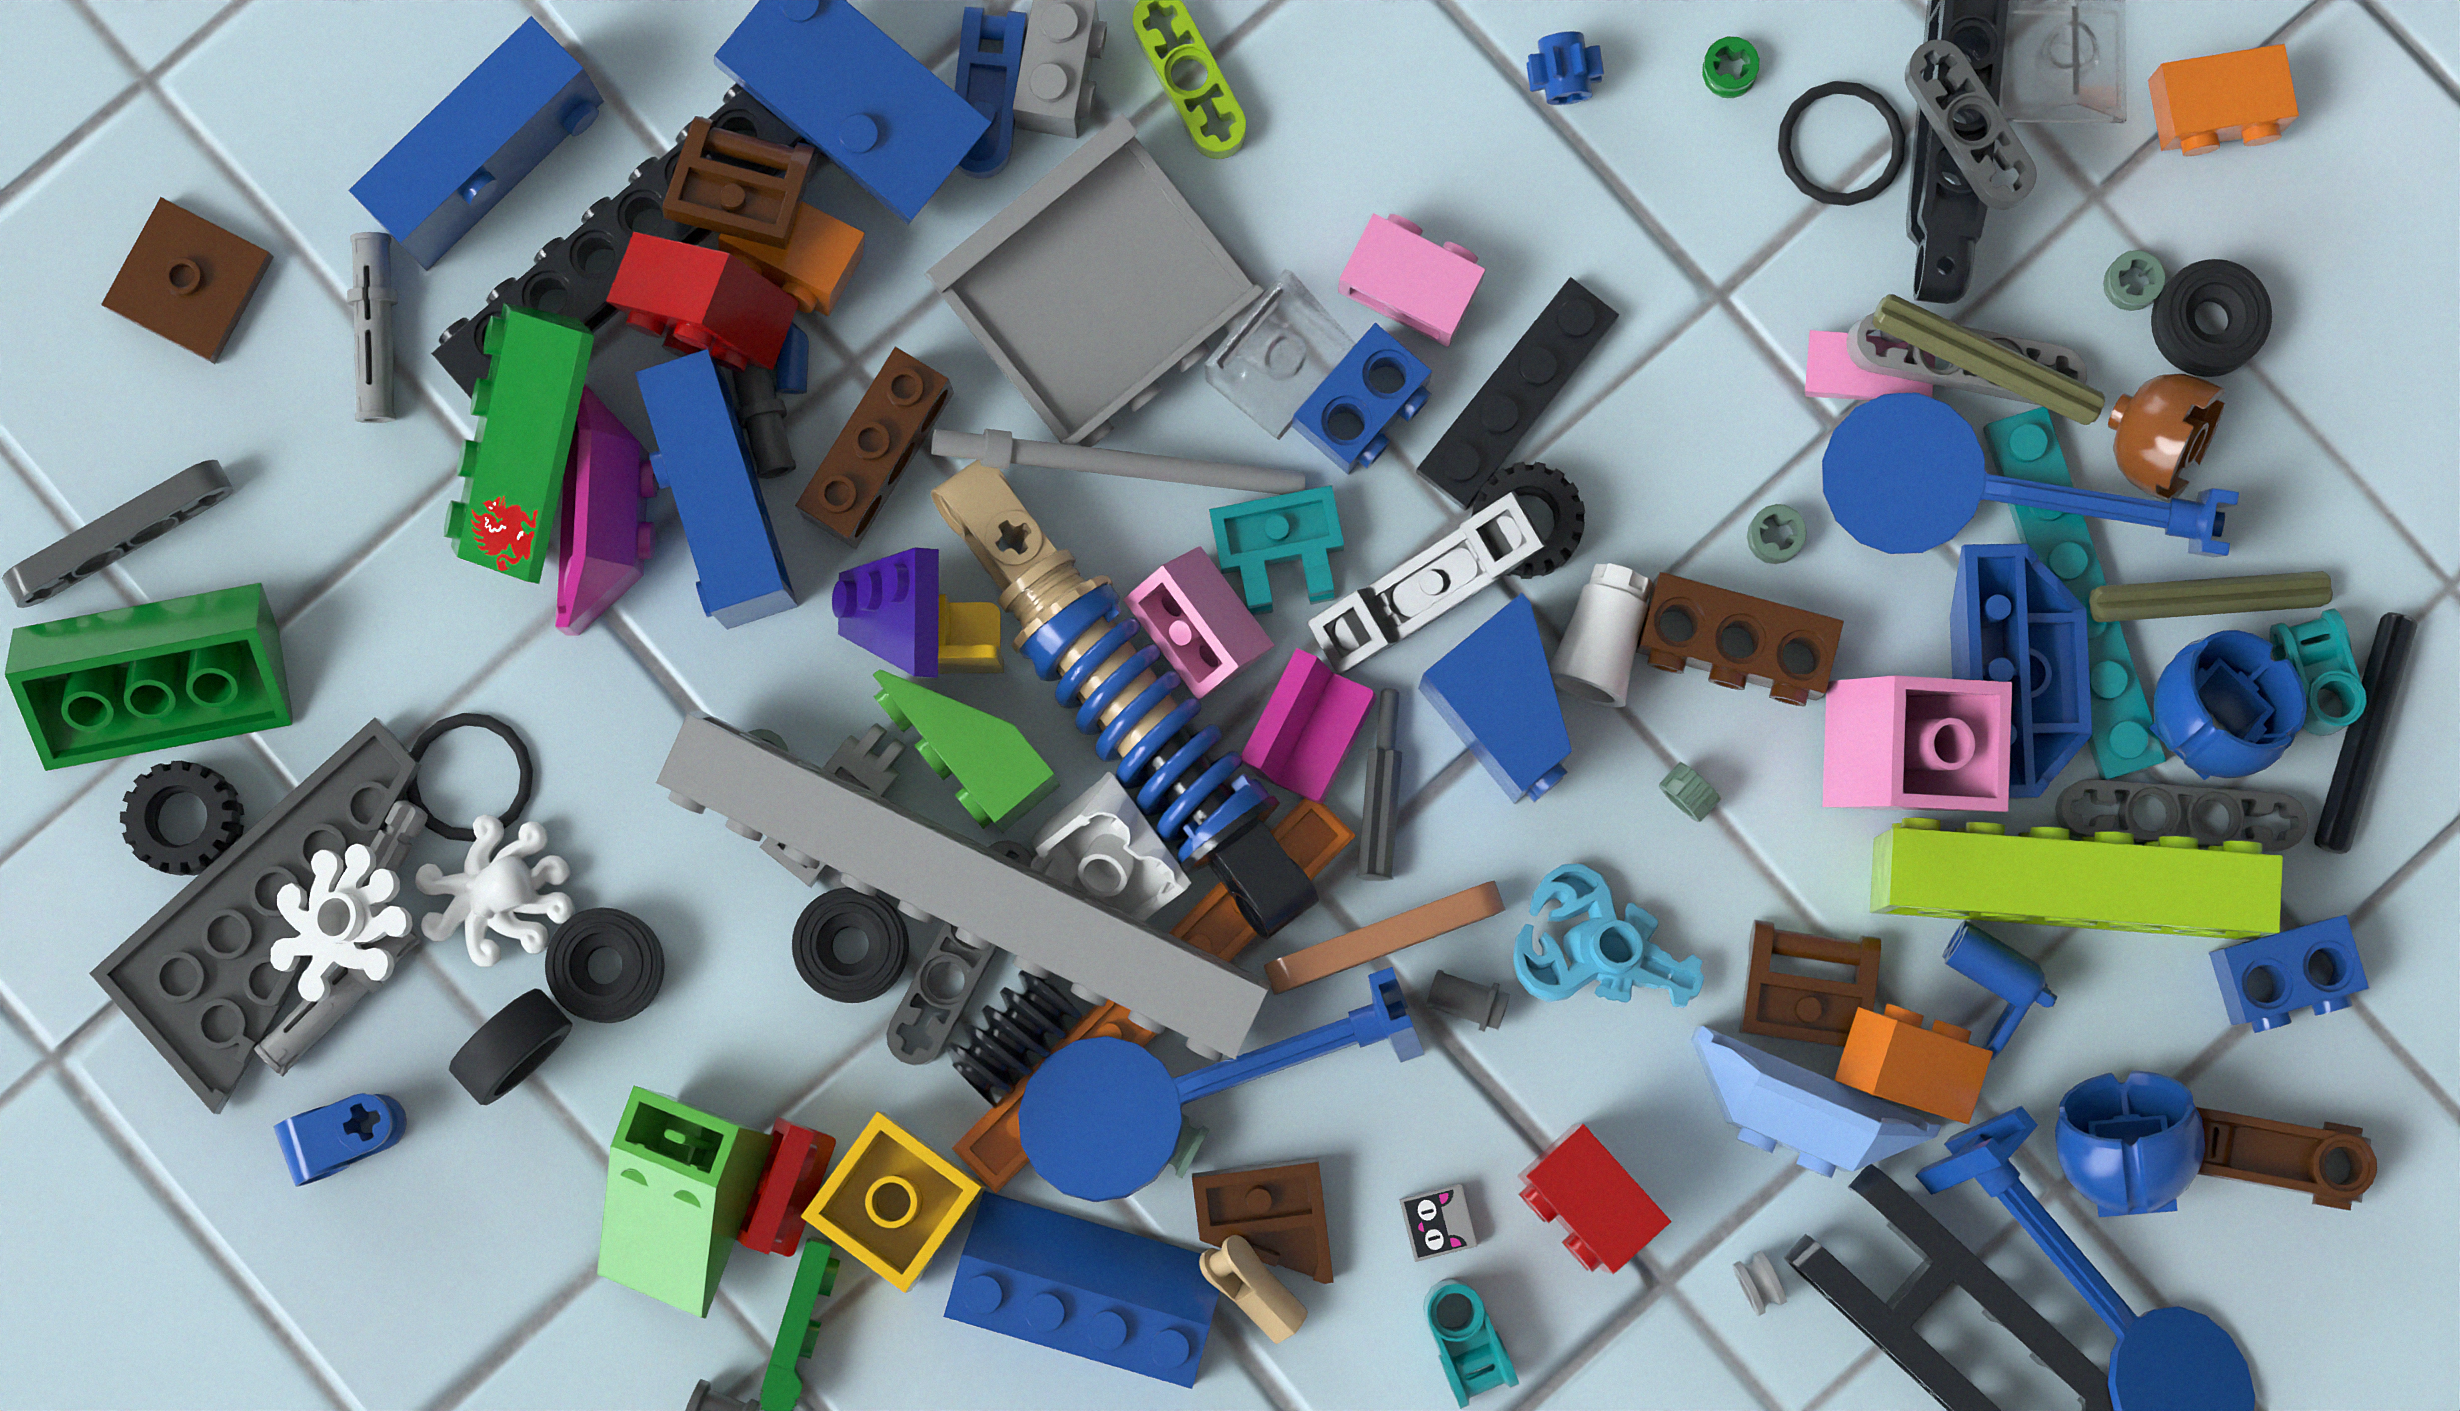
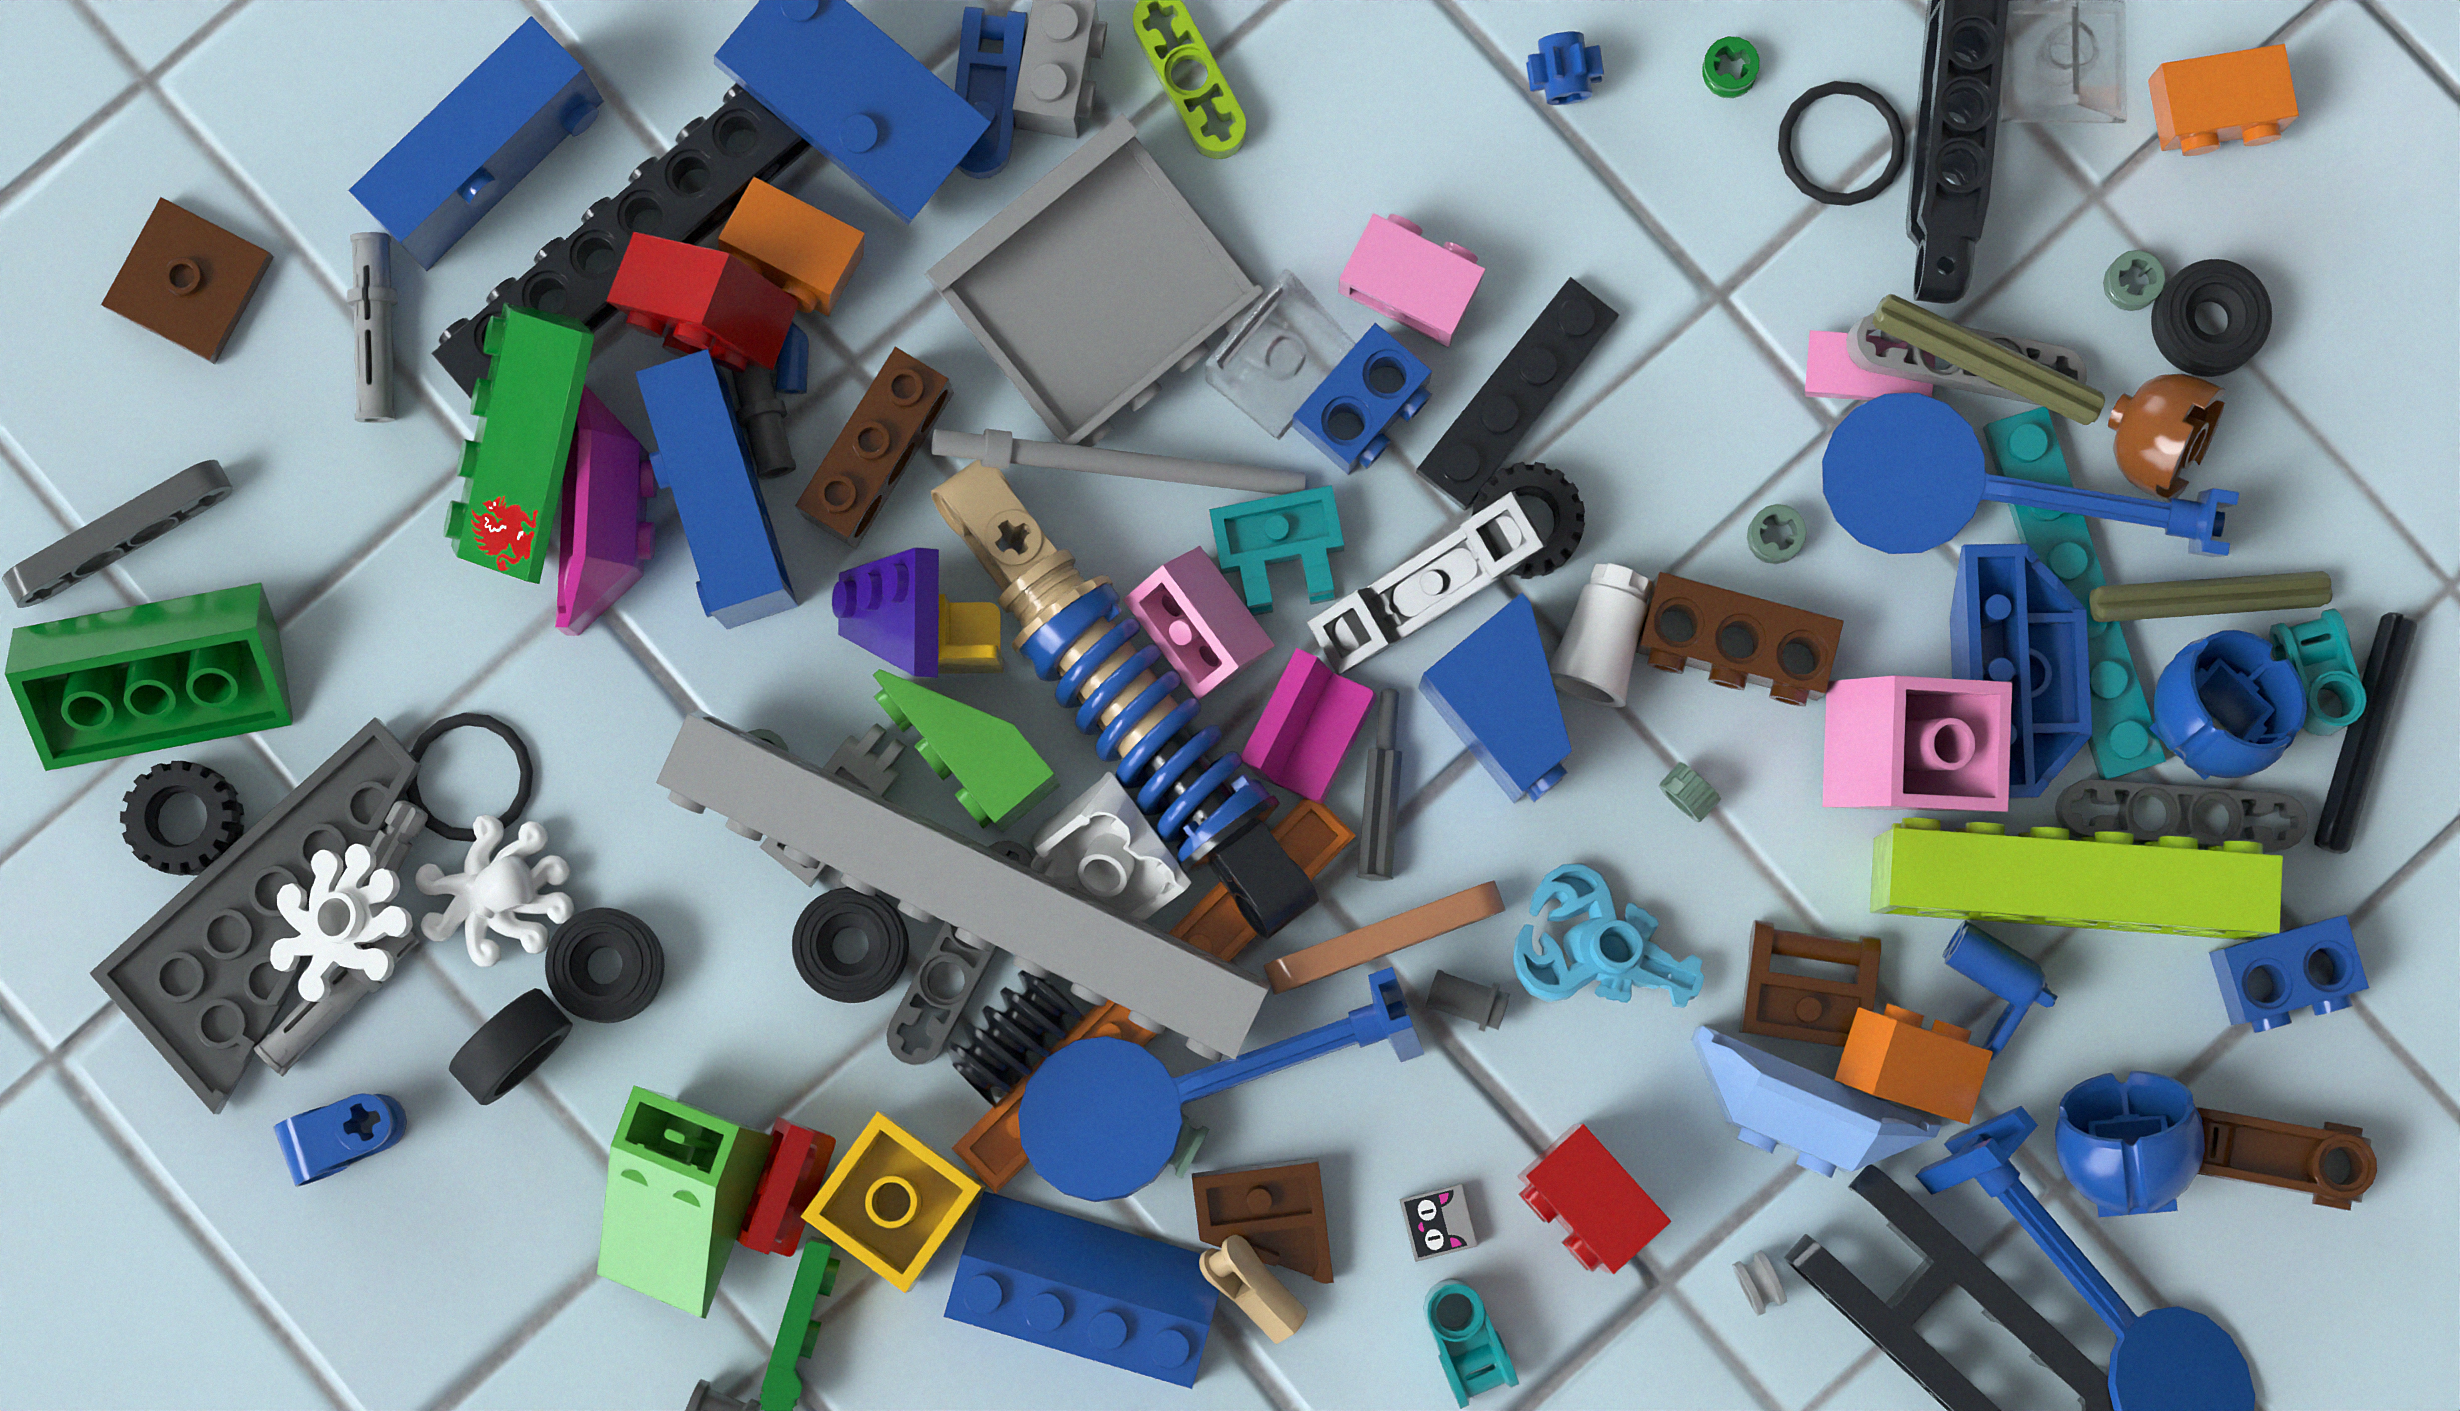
(736, 198): reddish brown plate -> none
(1931, 93): dark grey beam -> none

